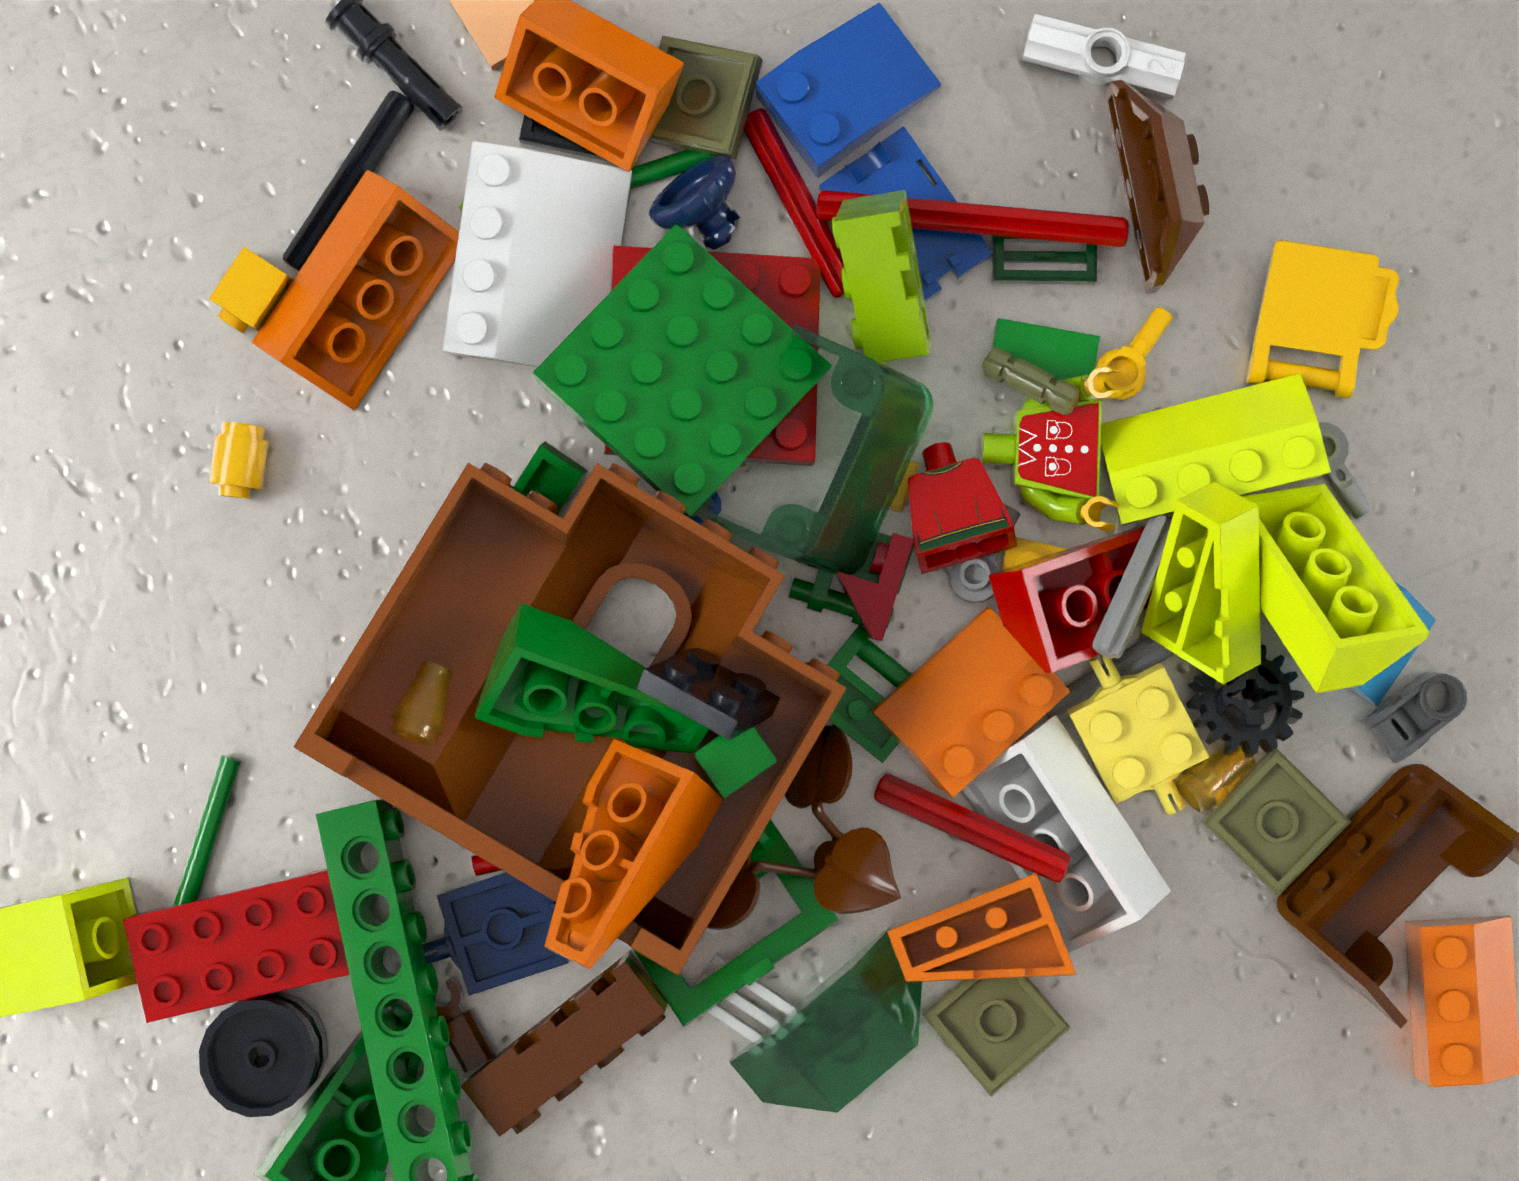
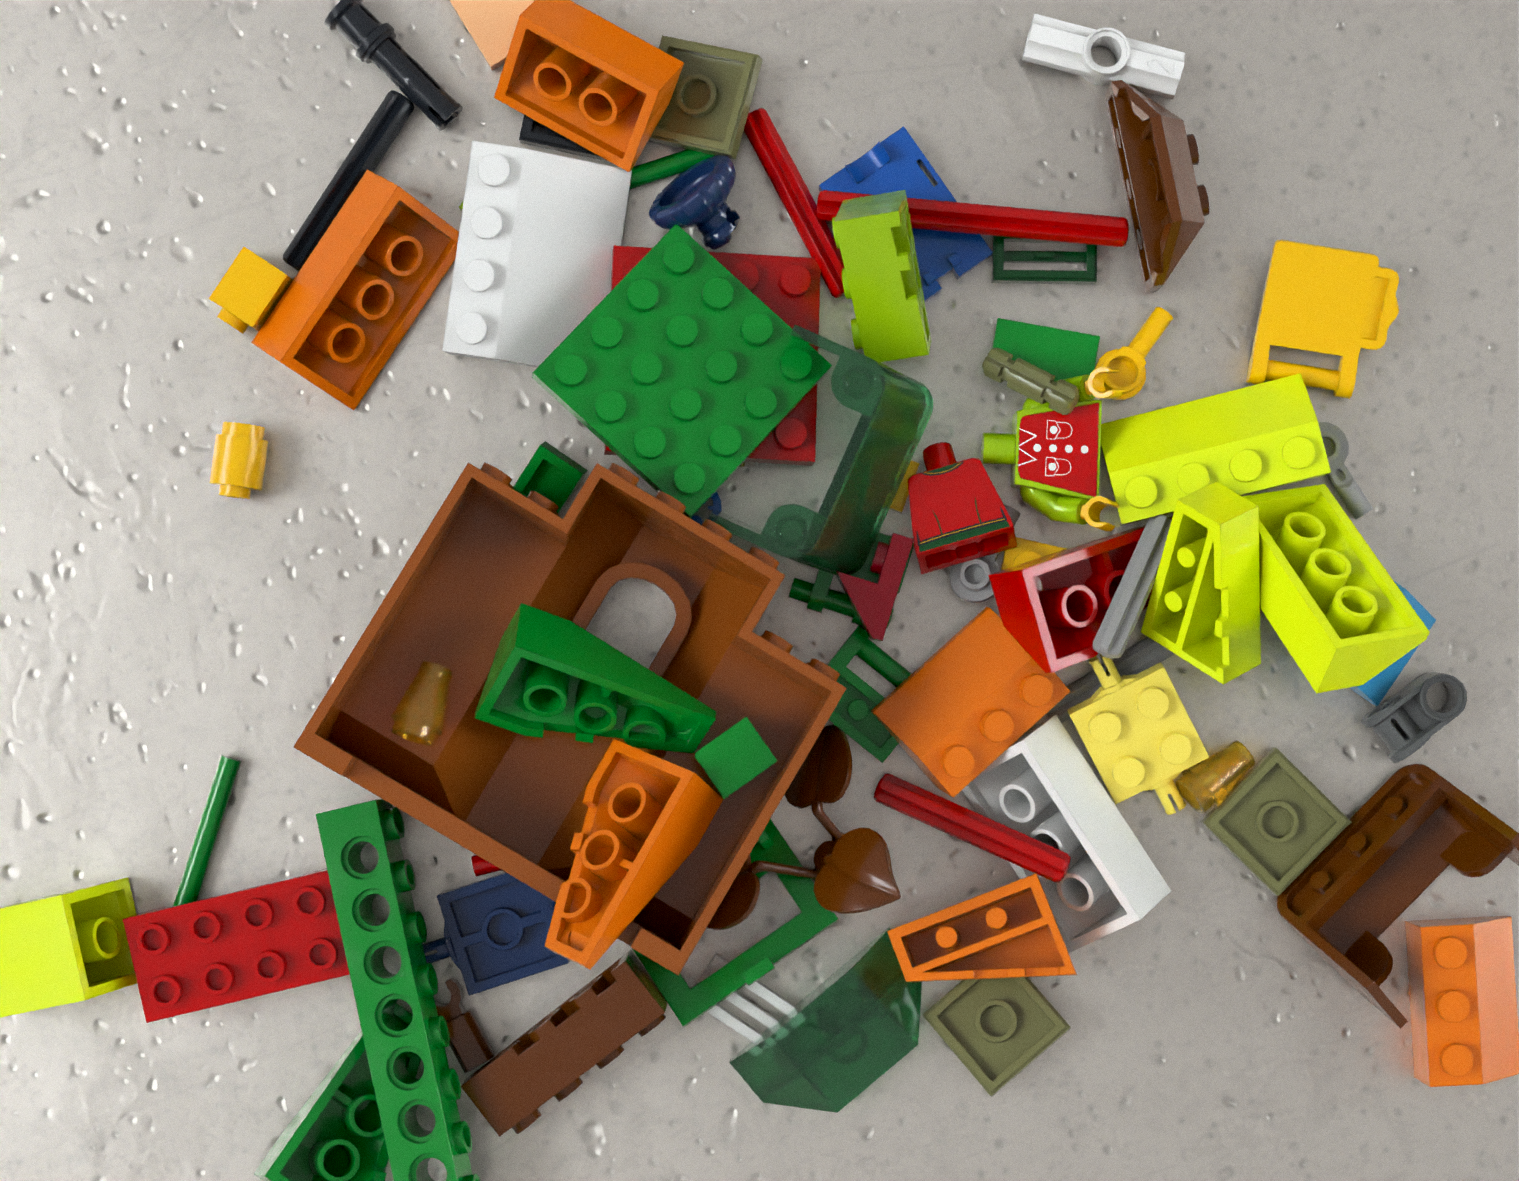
(252, 1082): black wheel -> none
(709, 692): black plate -> none
(845, 88): blue slope -> none
(1269, 691): black gear -> none

